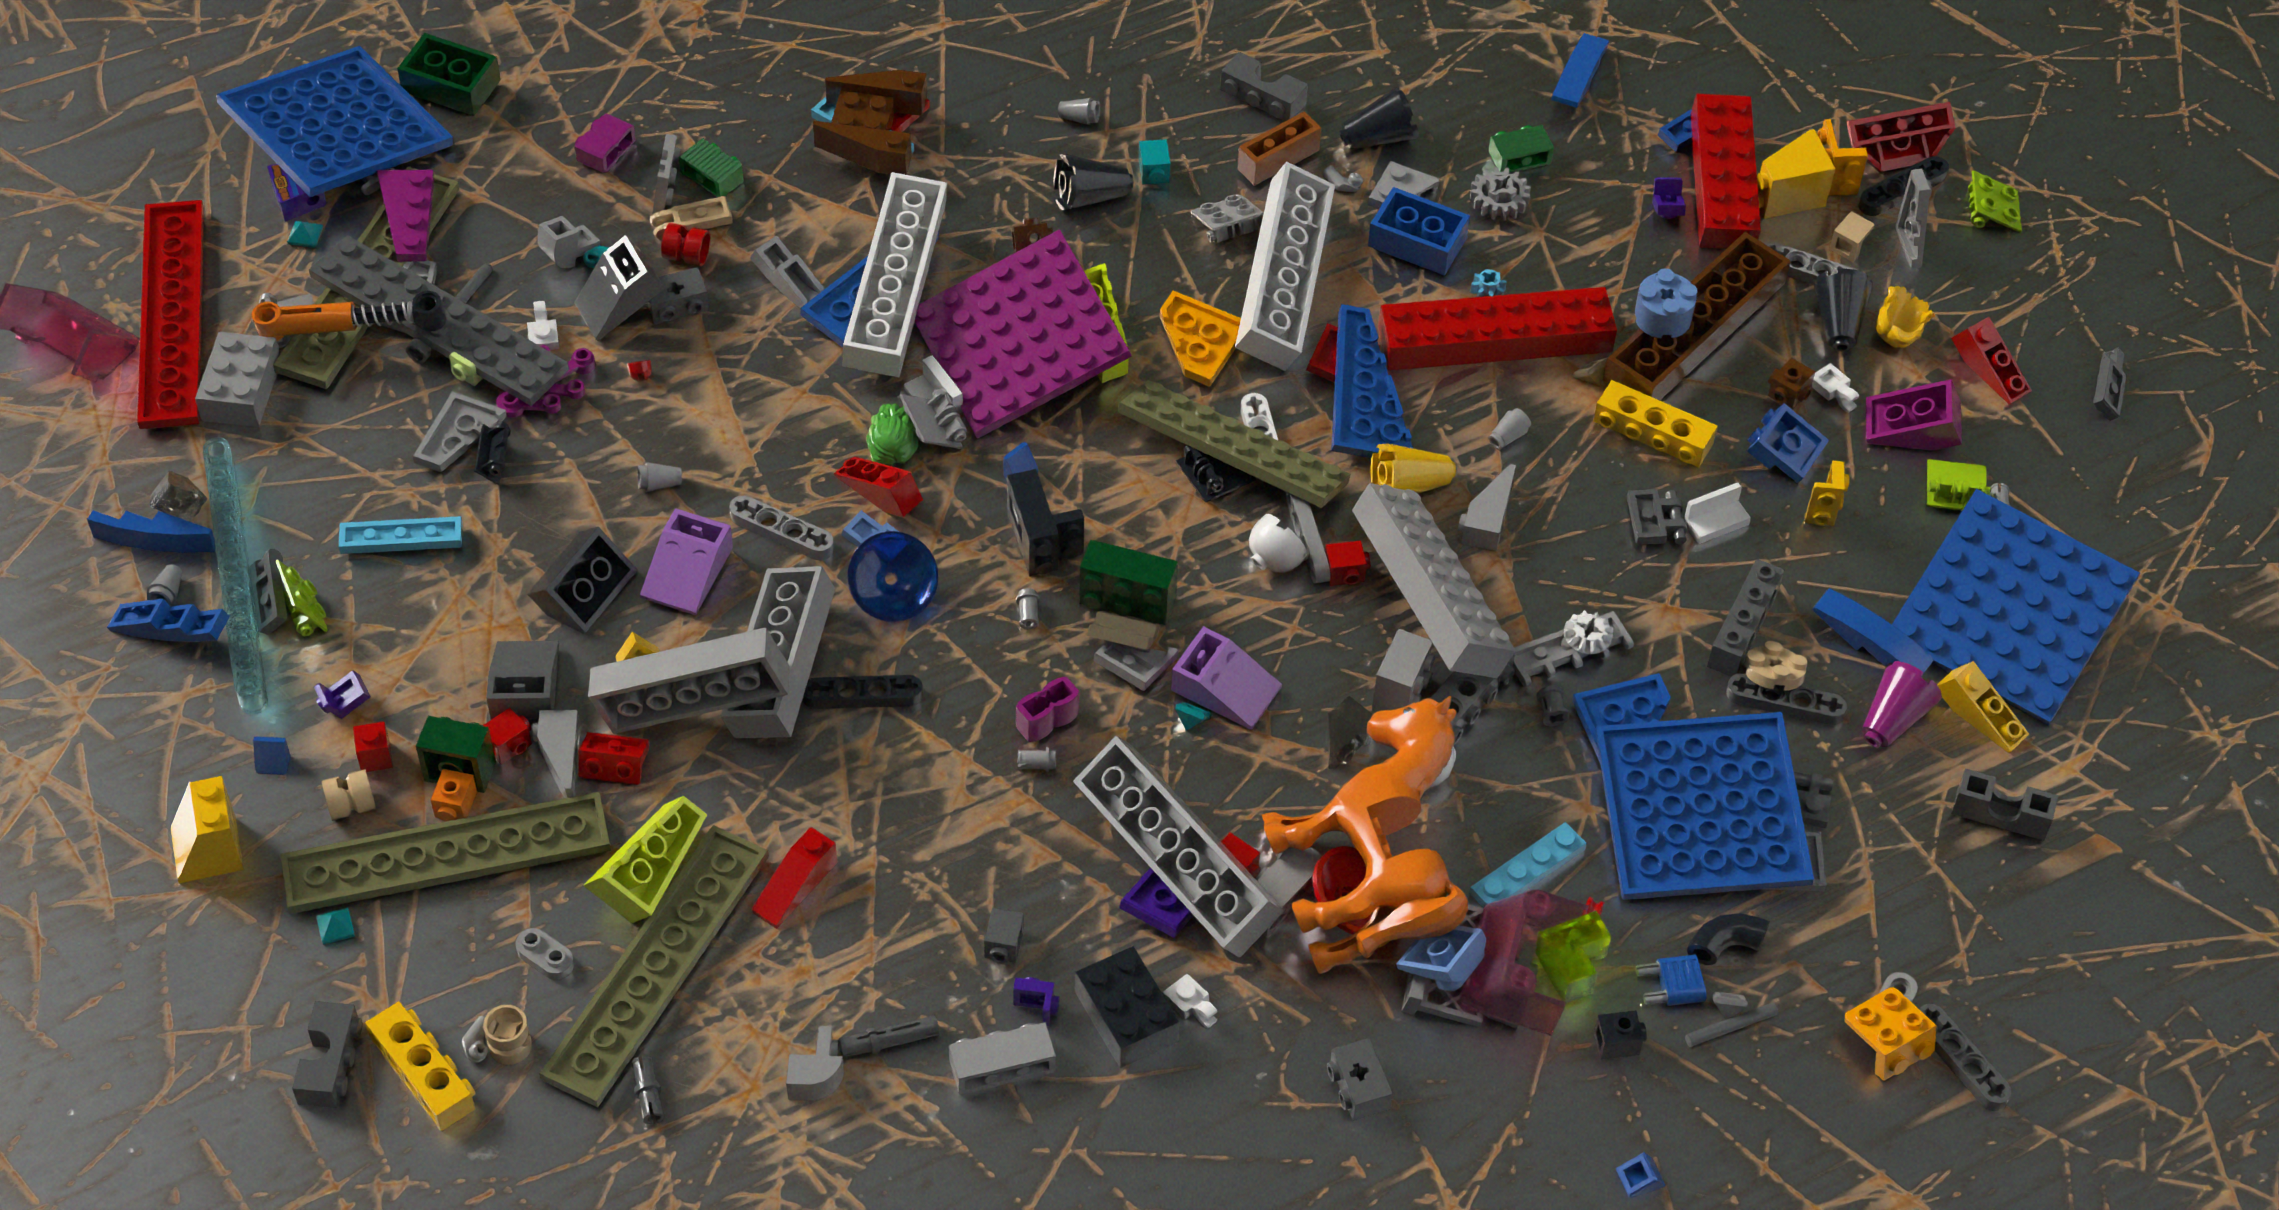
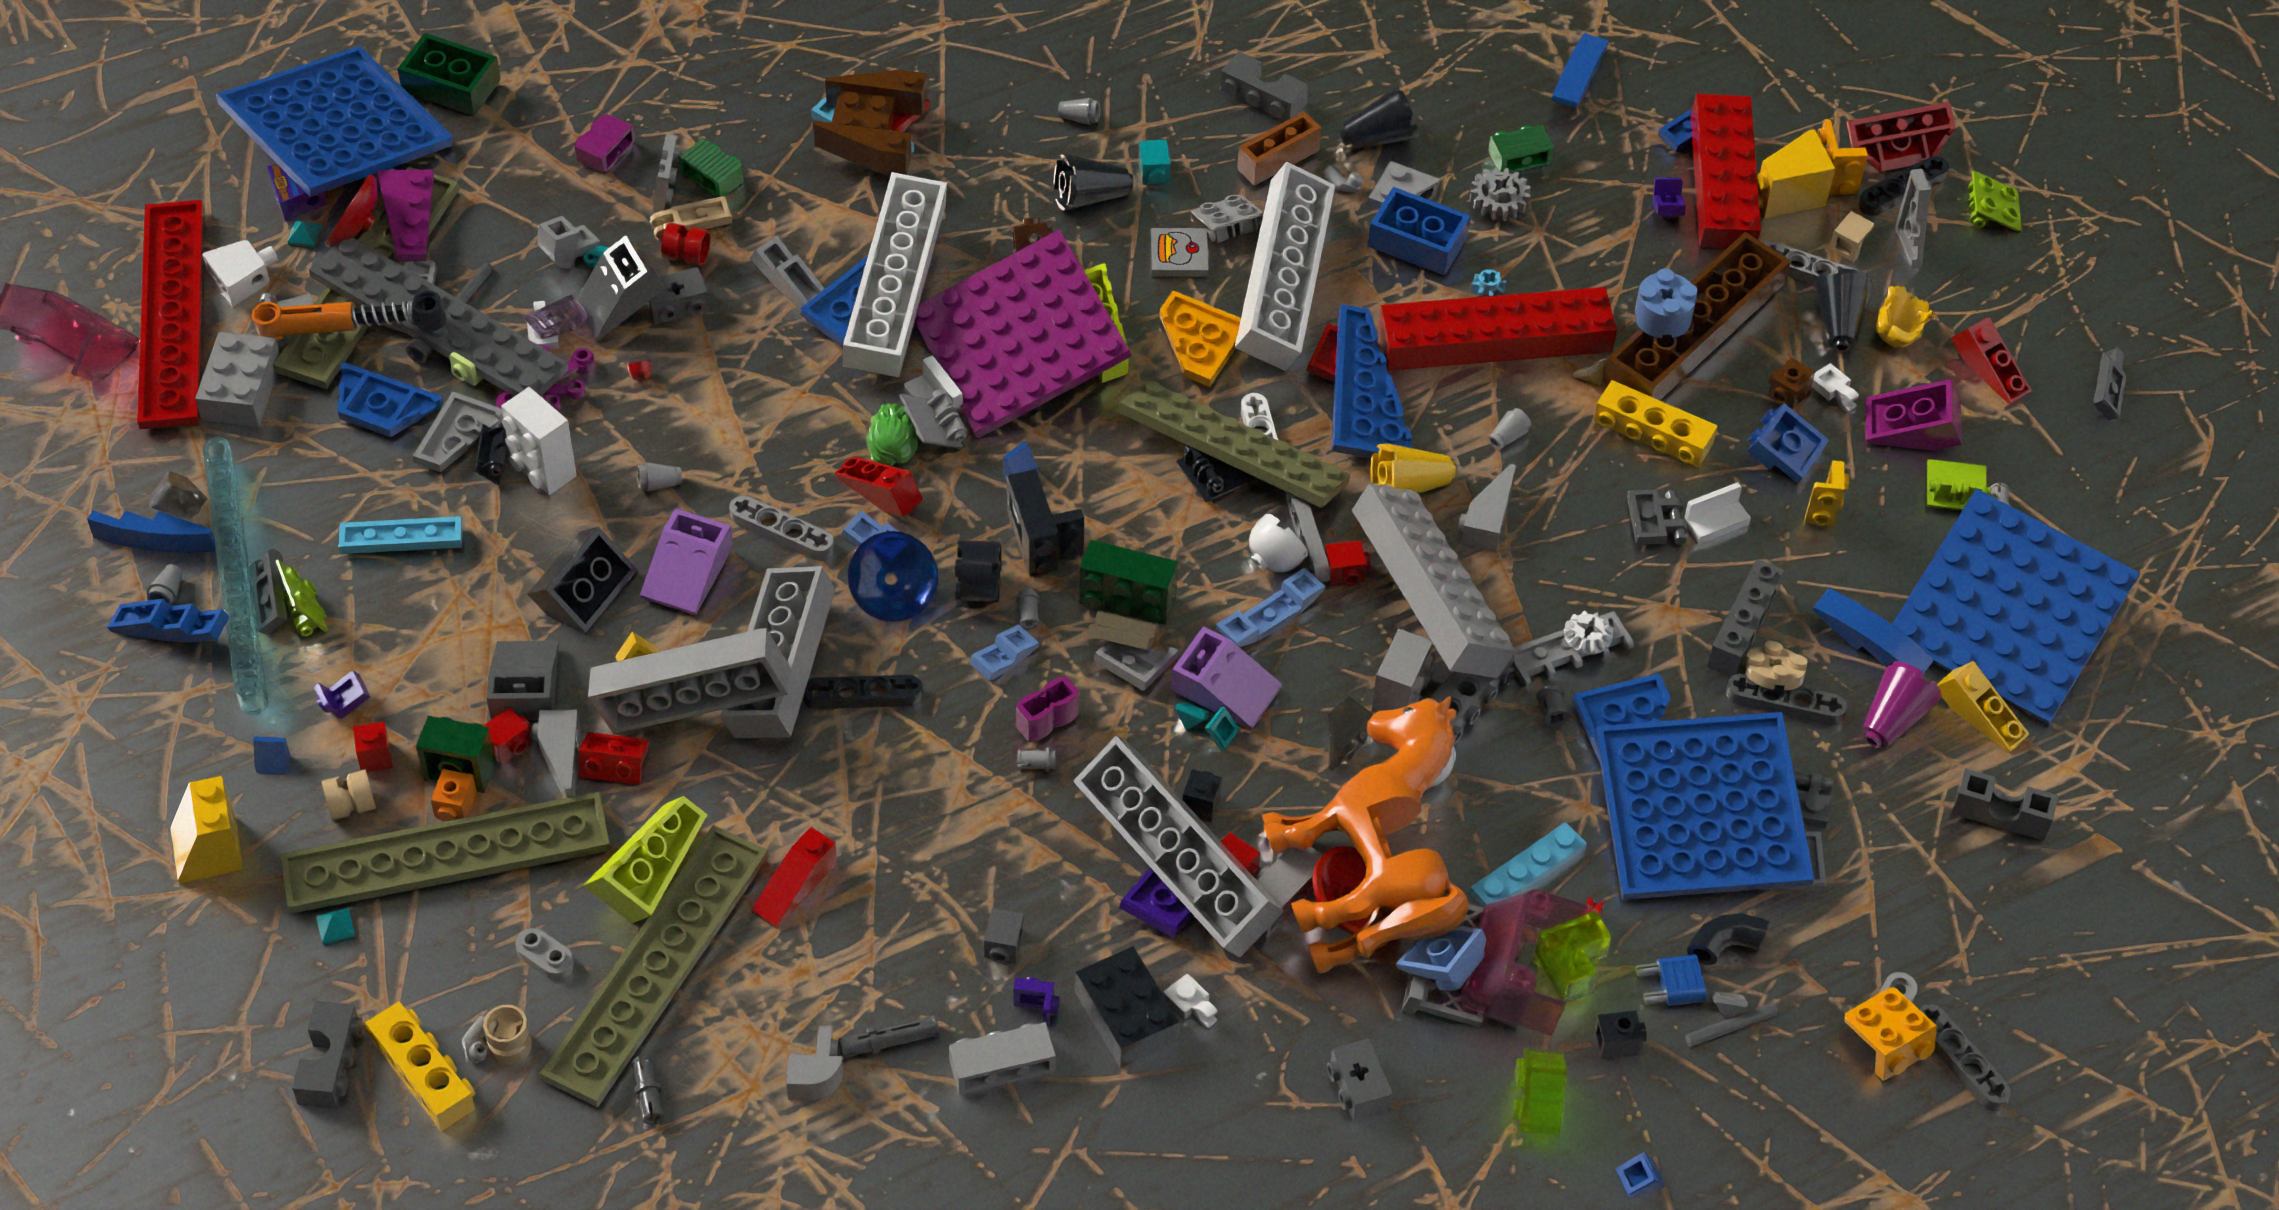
(239, 269): none -> white torso
(357, 214): none -> red dish
(381, 402): none -> blue wing
(538, 441): none -> white brick
(568, 305): none -> slope
(978, 571): none -> black brick
(1007, 651): none -> medium blue slope
(1179, 252): none -> light grey tile
(1203, 794): none -> black brick
(1222, 728): none -> teal slope
(1274, 612): none -> medium blue slope
(1543, 1089): none -> clear neon green brick

